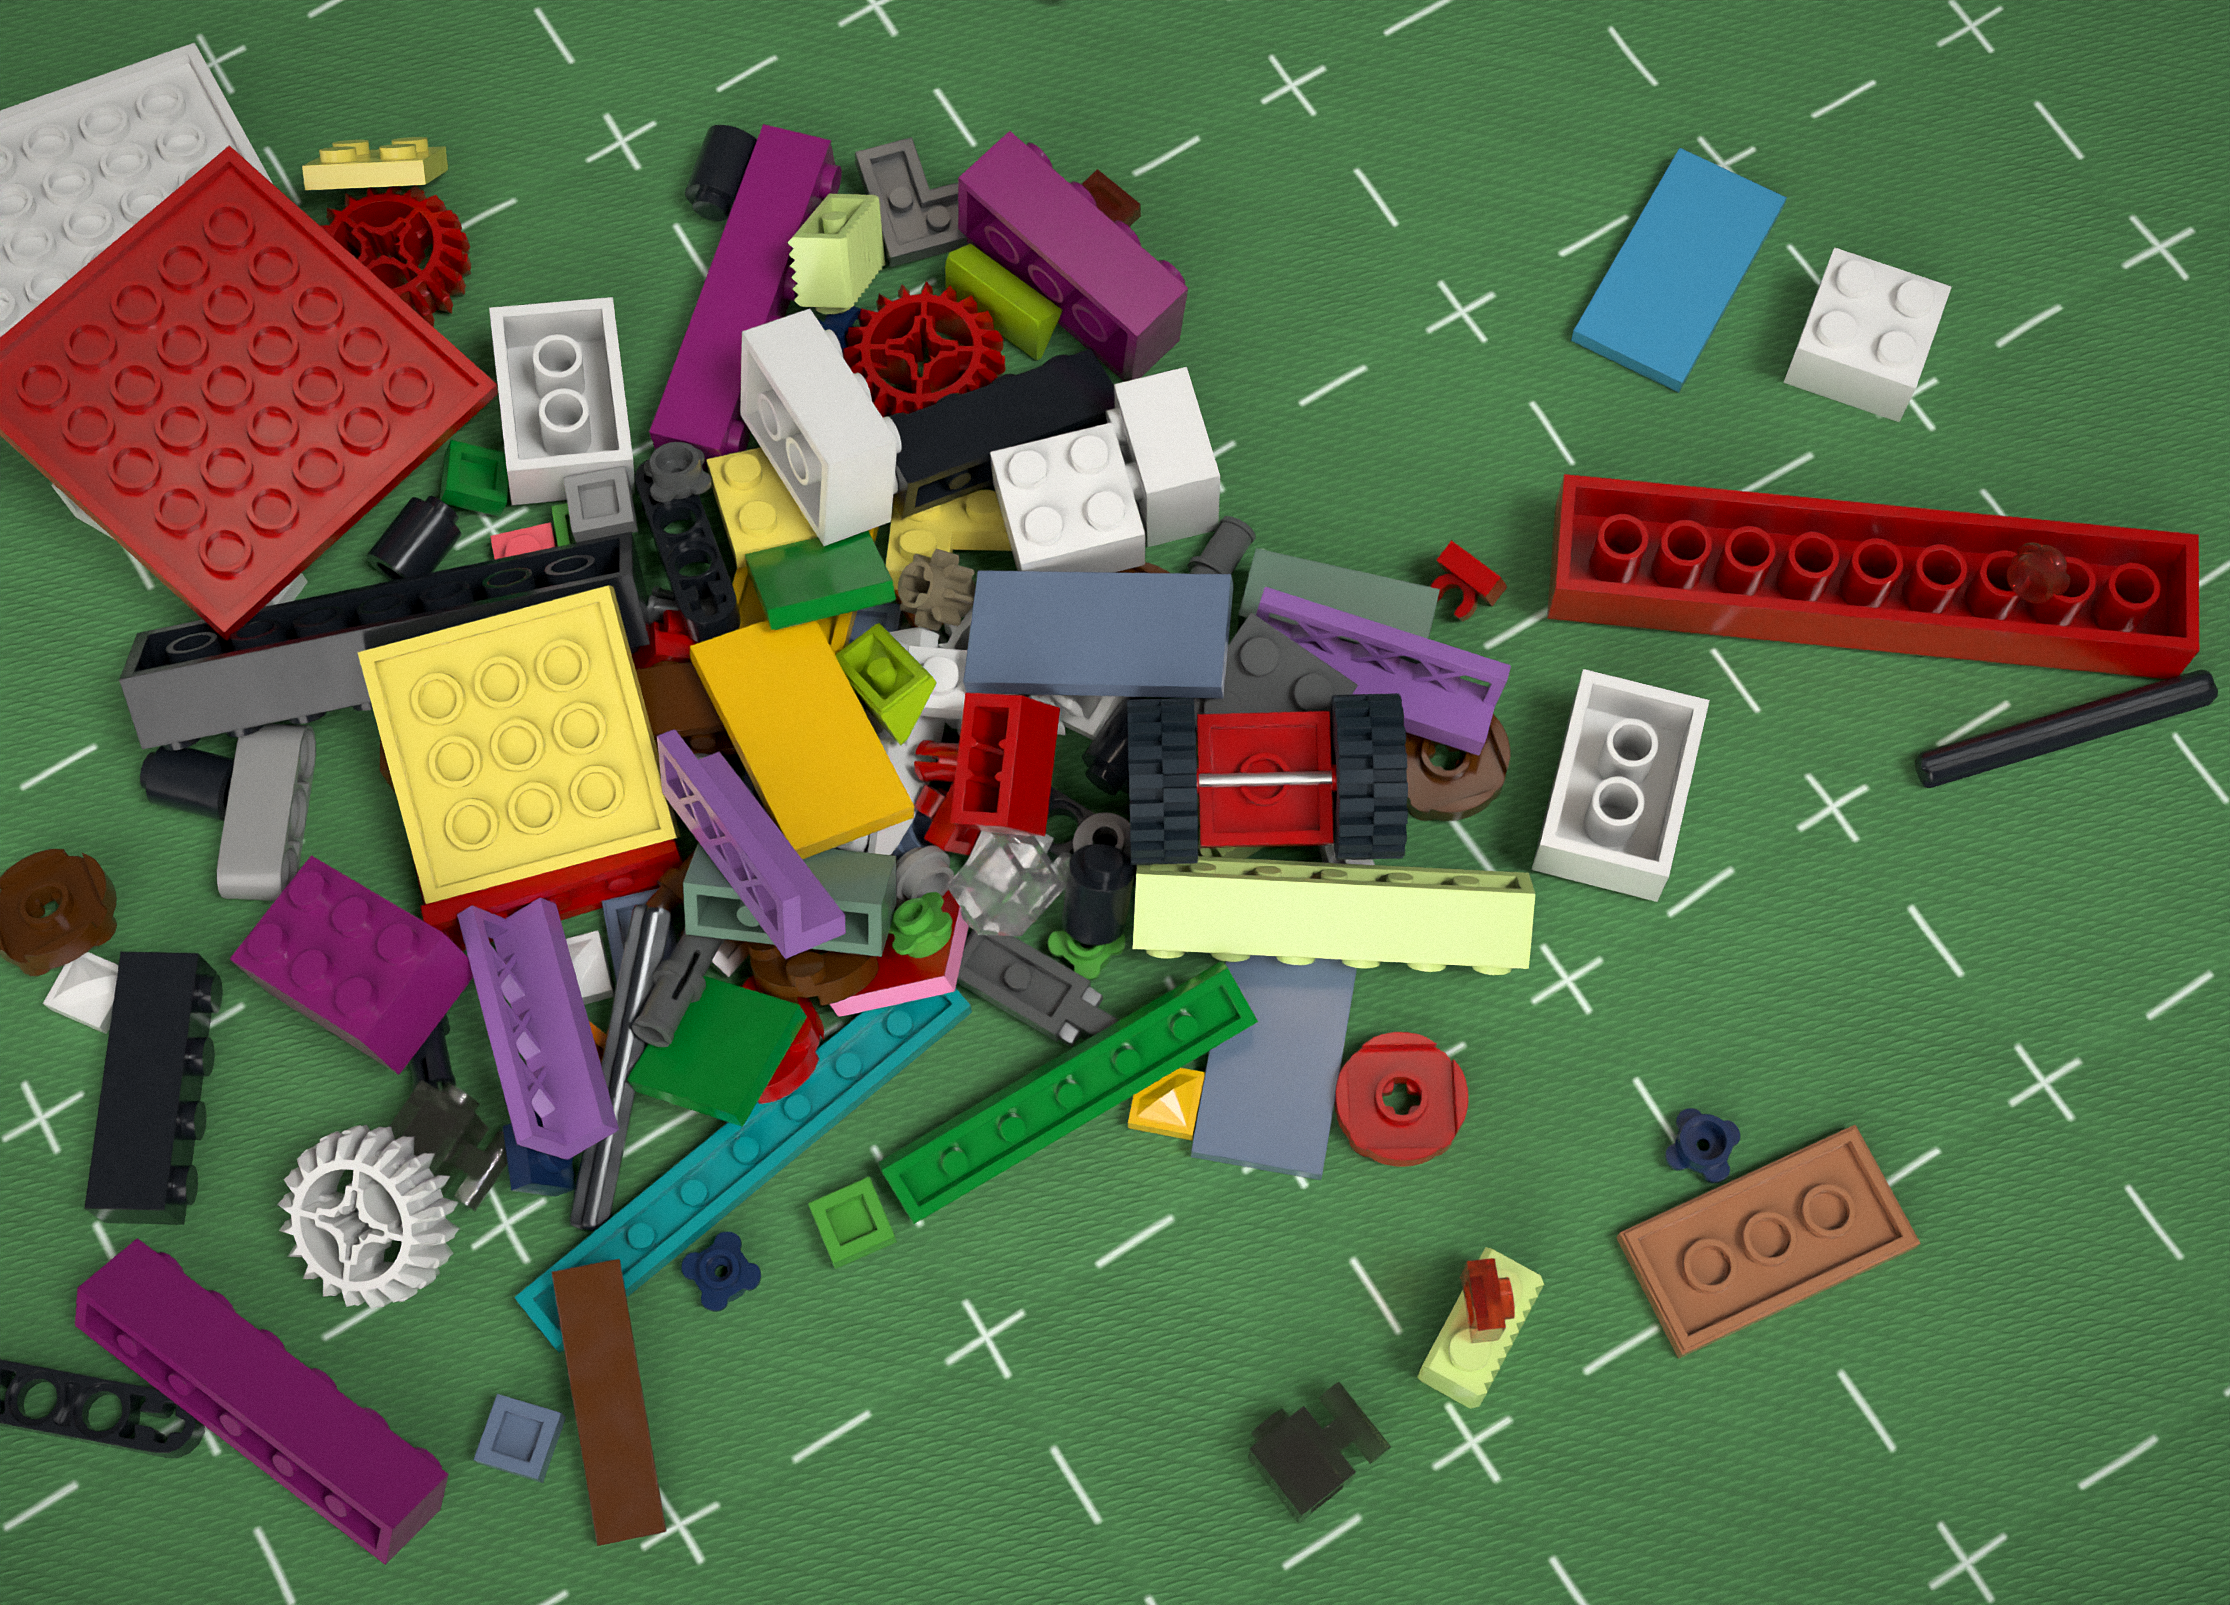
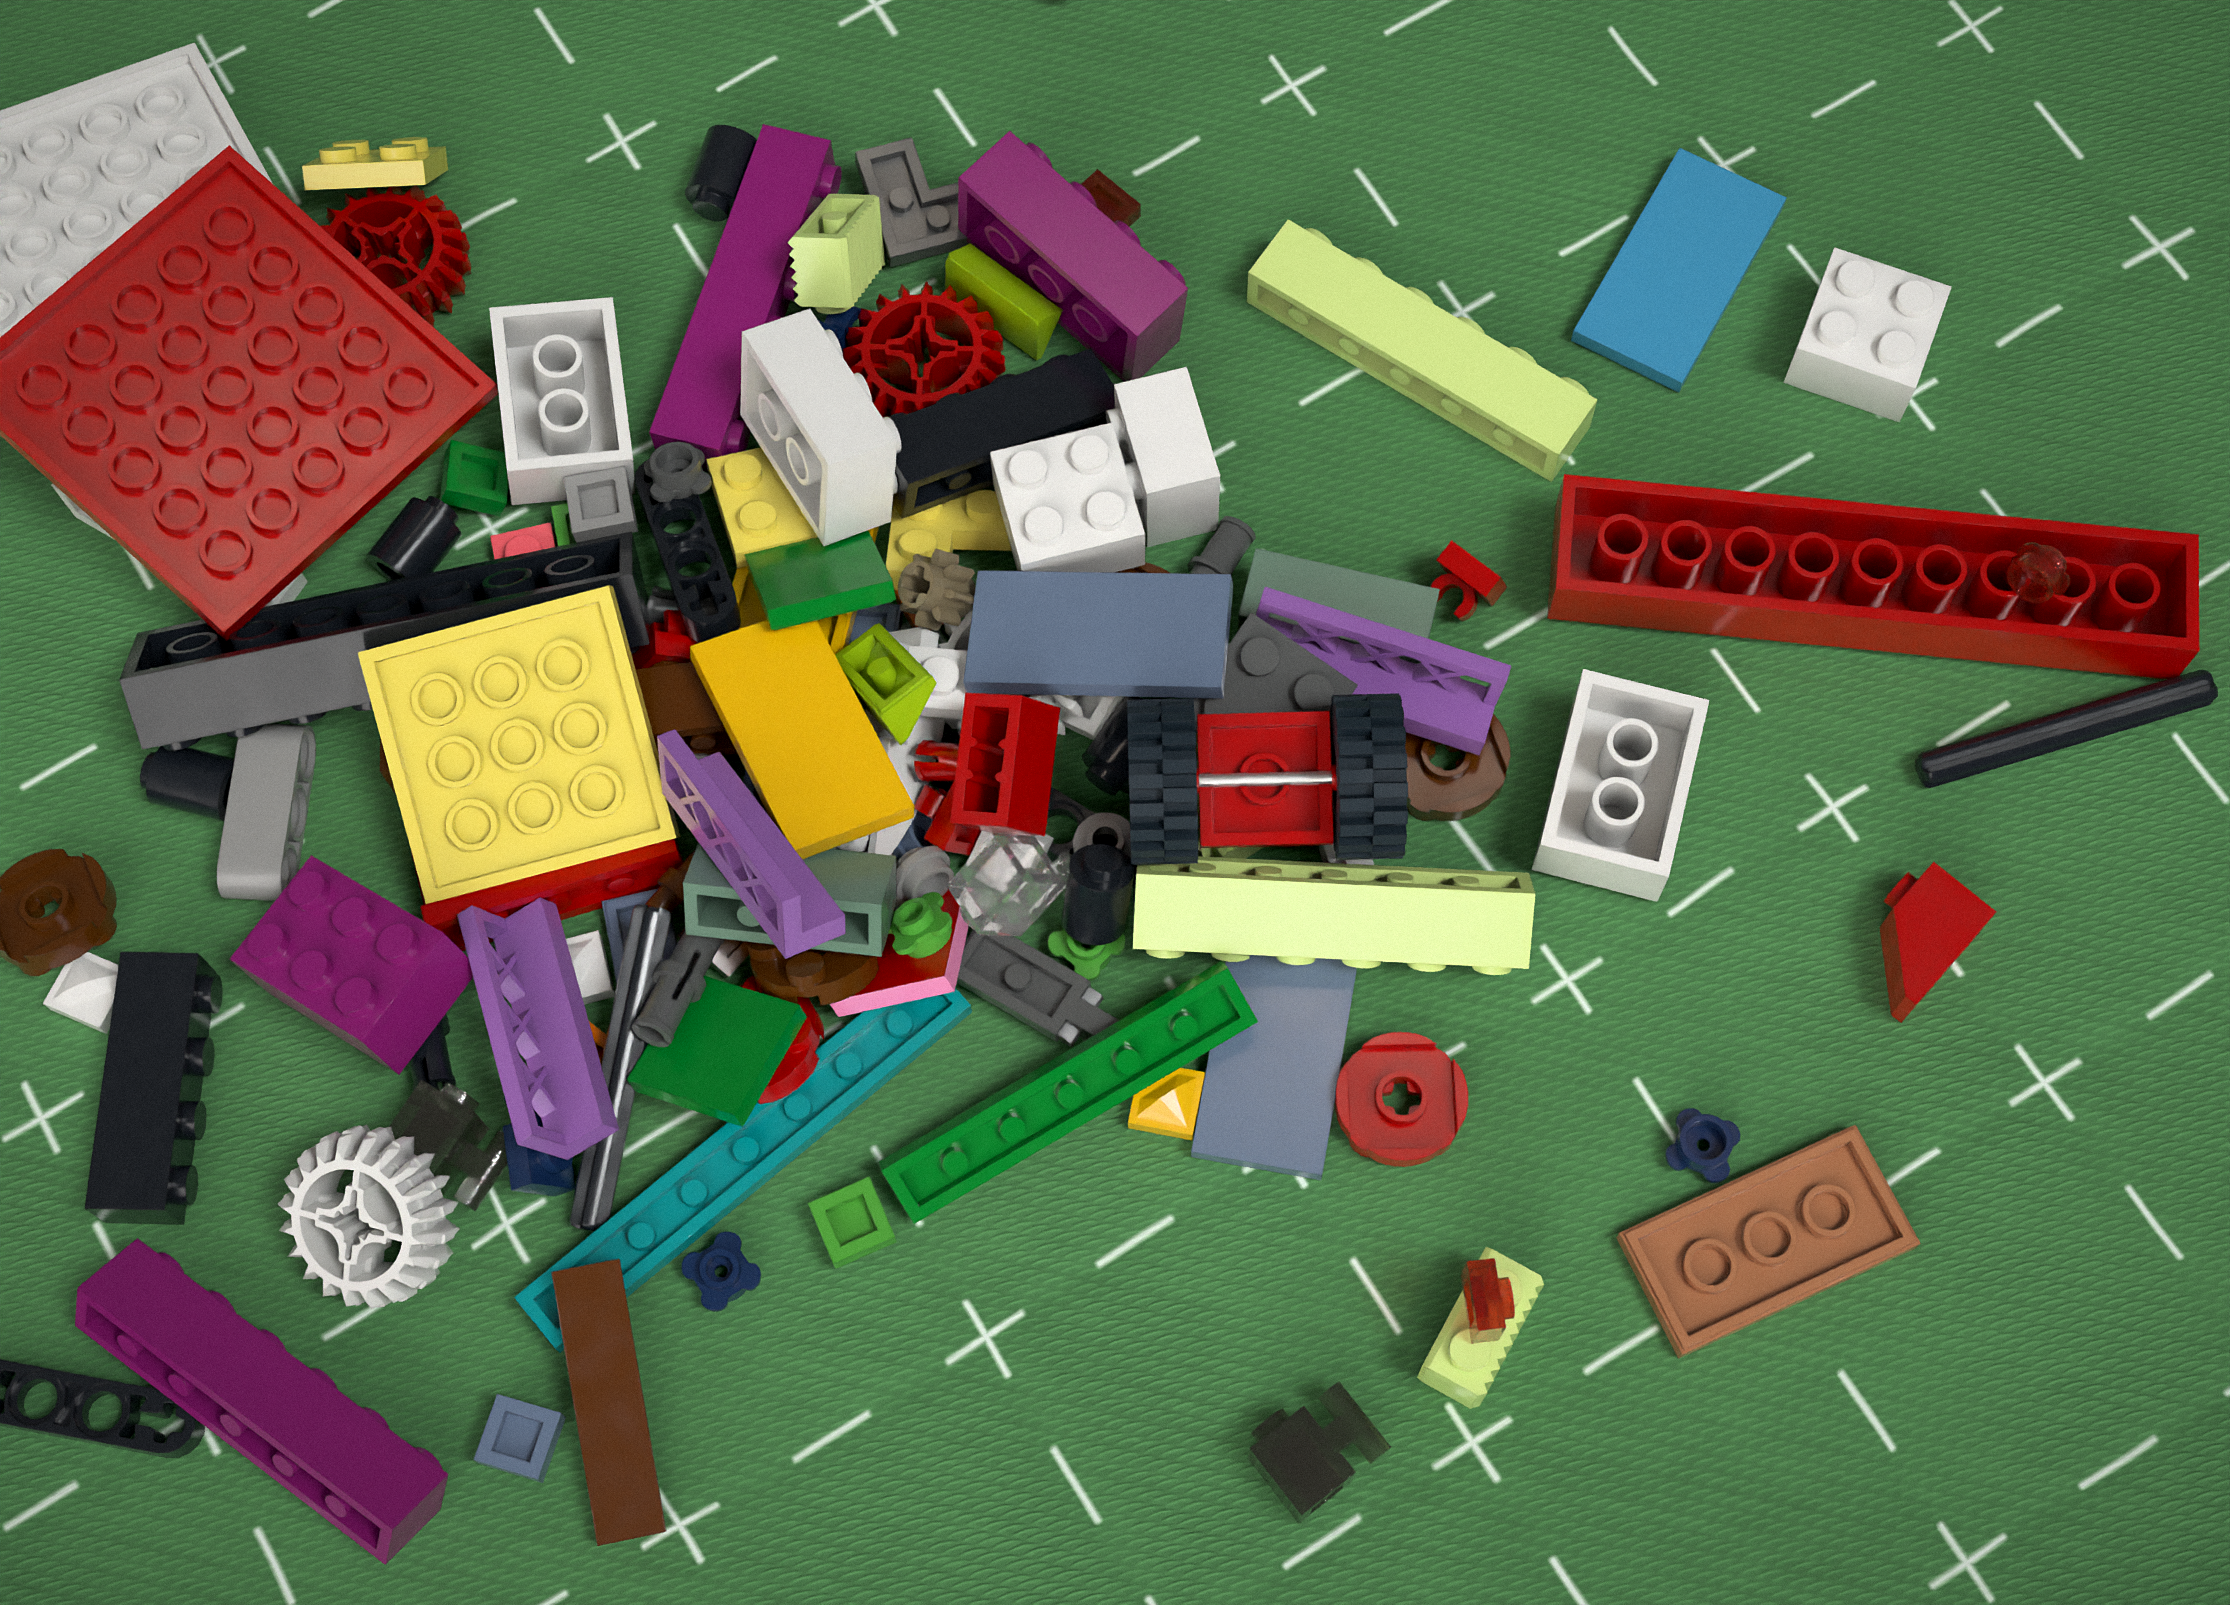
(1421, 349): none -> yellowish green brick
(1926, 933): none -> red slope

